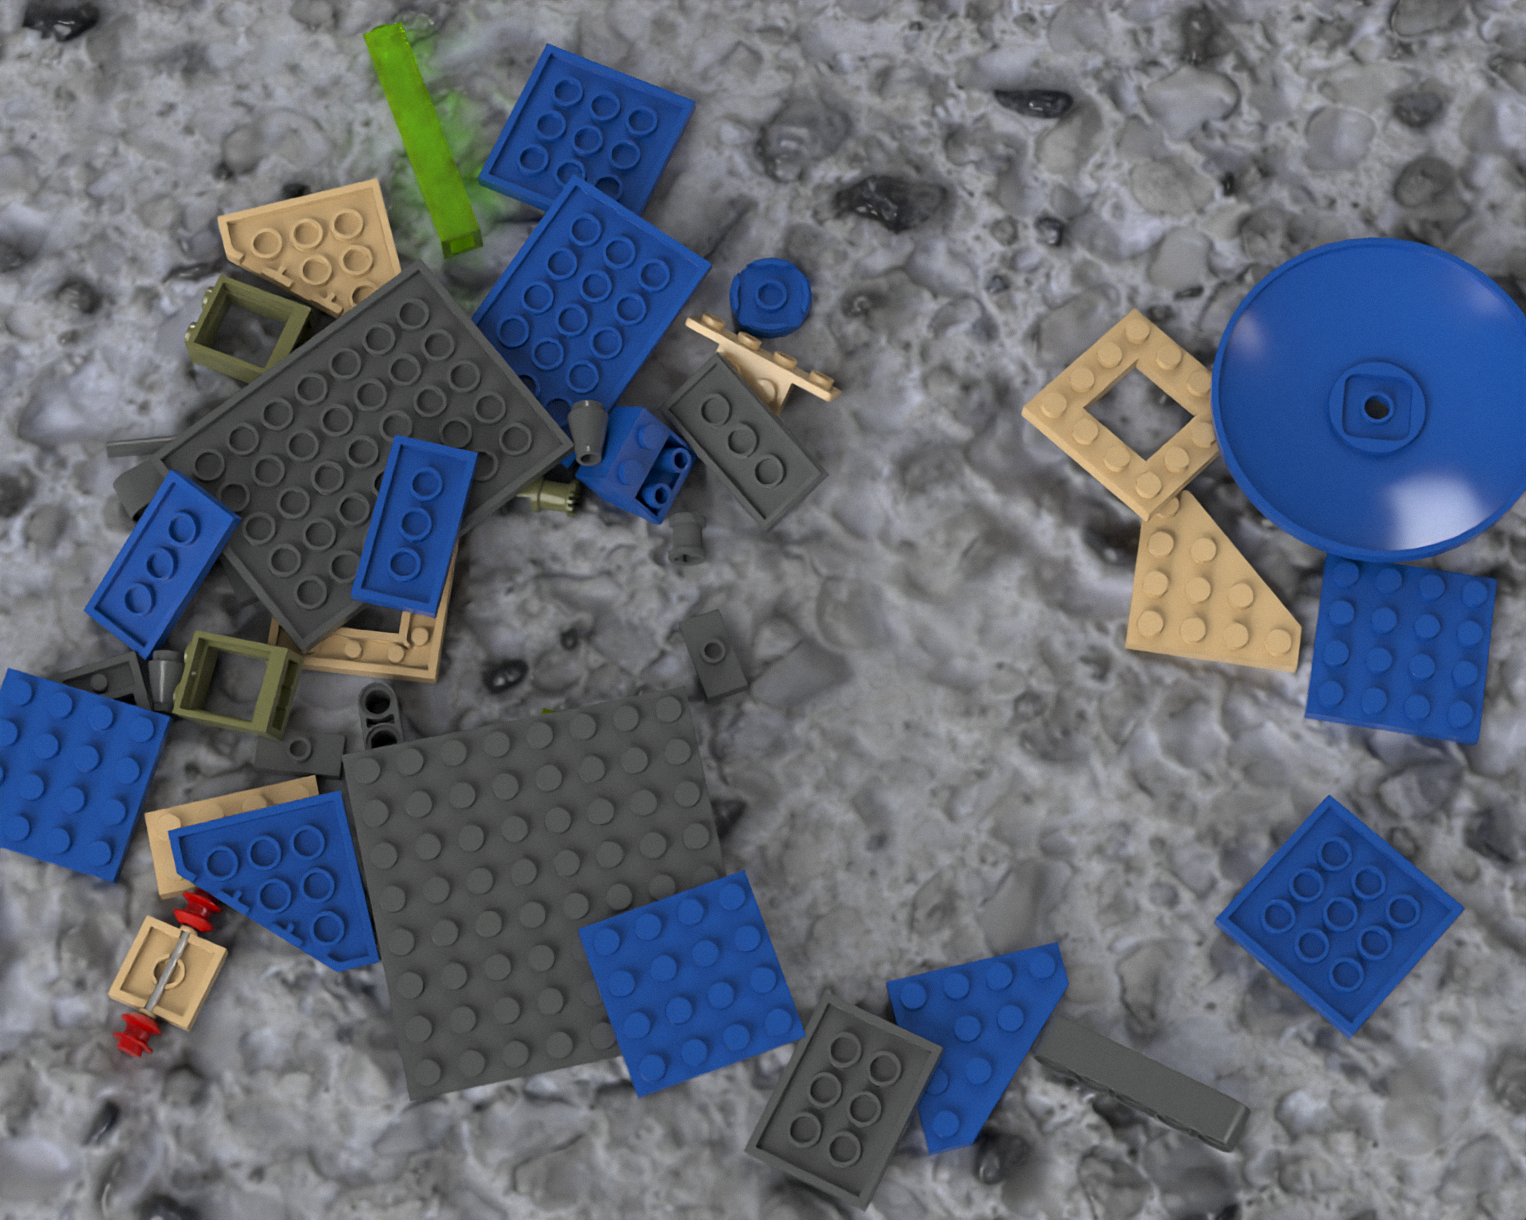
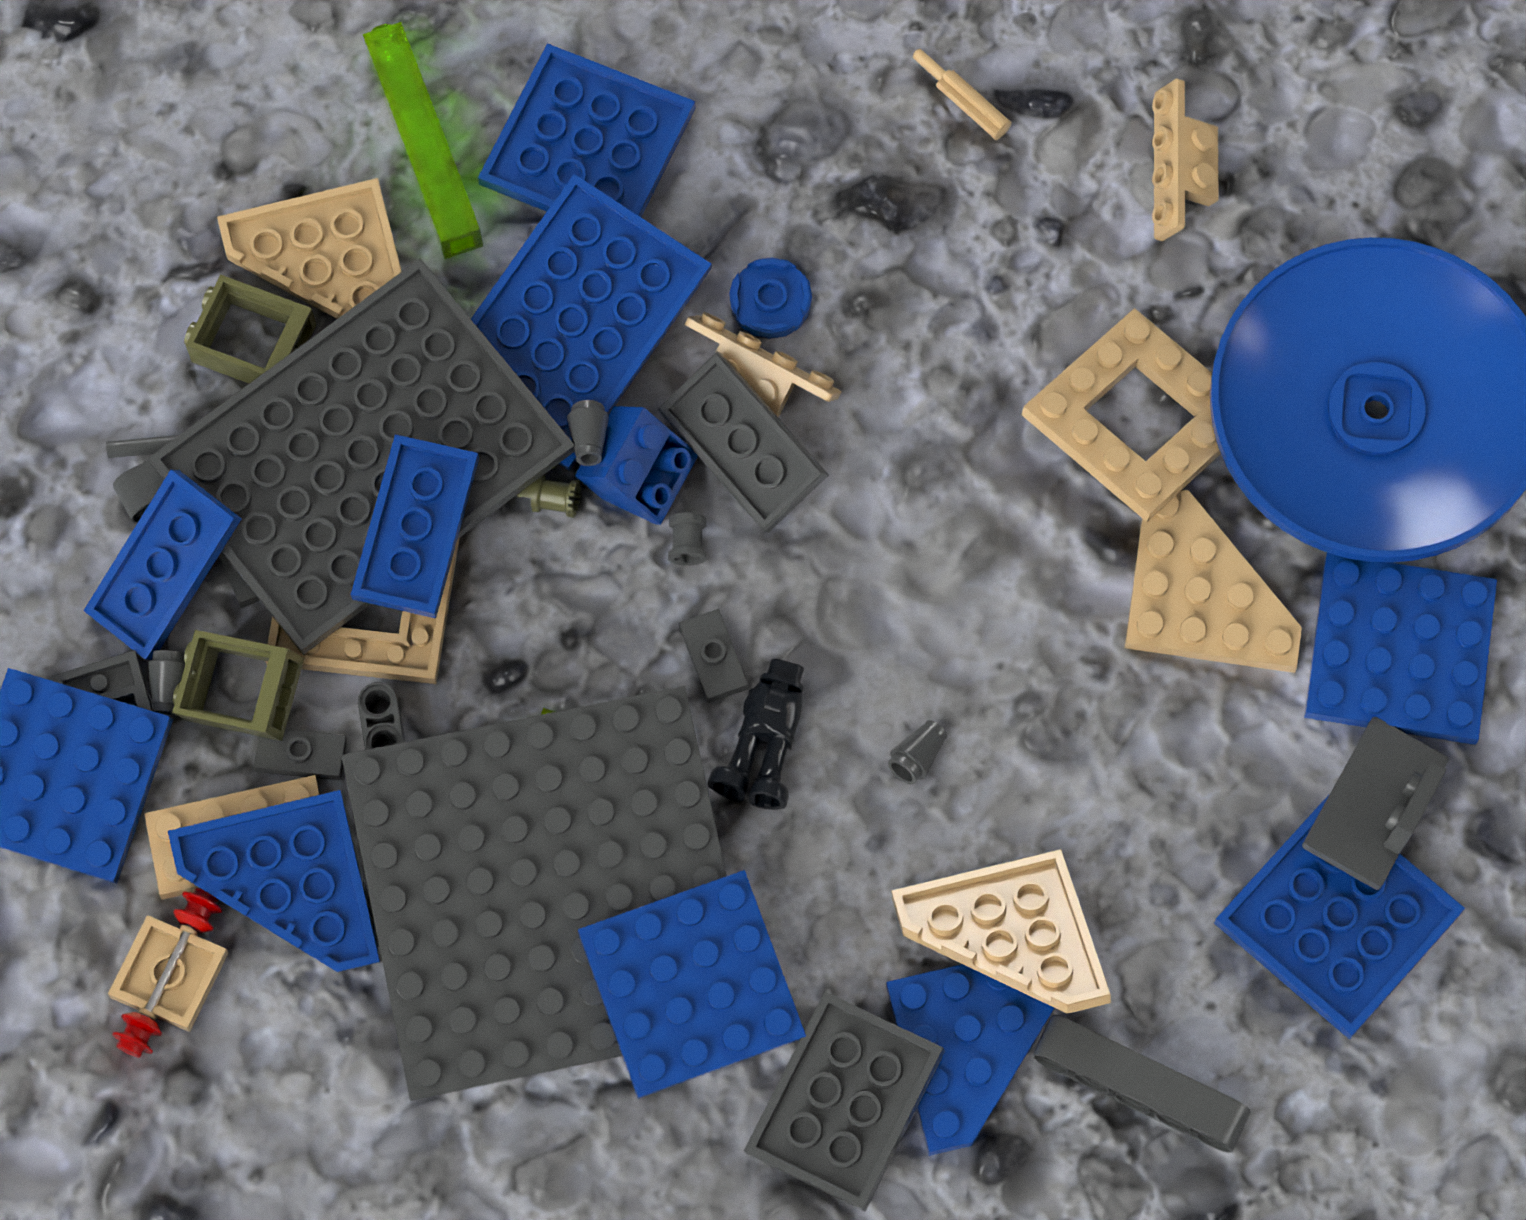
(771, 718): none -> black piece
(916, 754): none -> dark grey cone
(965, 97): none -> tan axle
(1012, 925): none -> tan plate
(1182, 160): none -> tan bracket
(1376, 803): none -> dark grey bracket

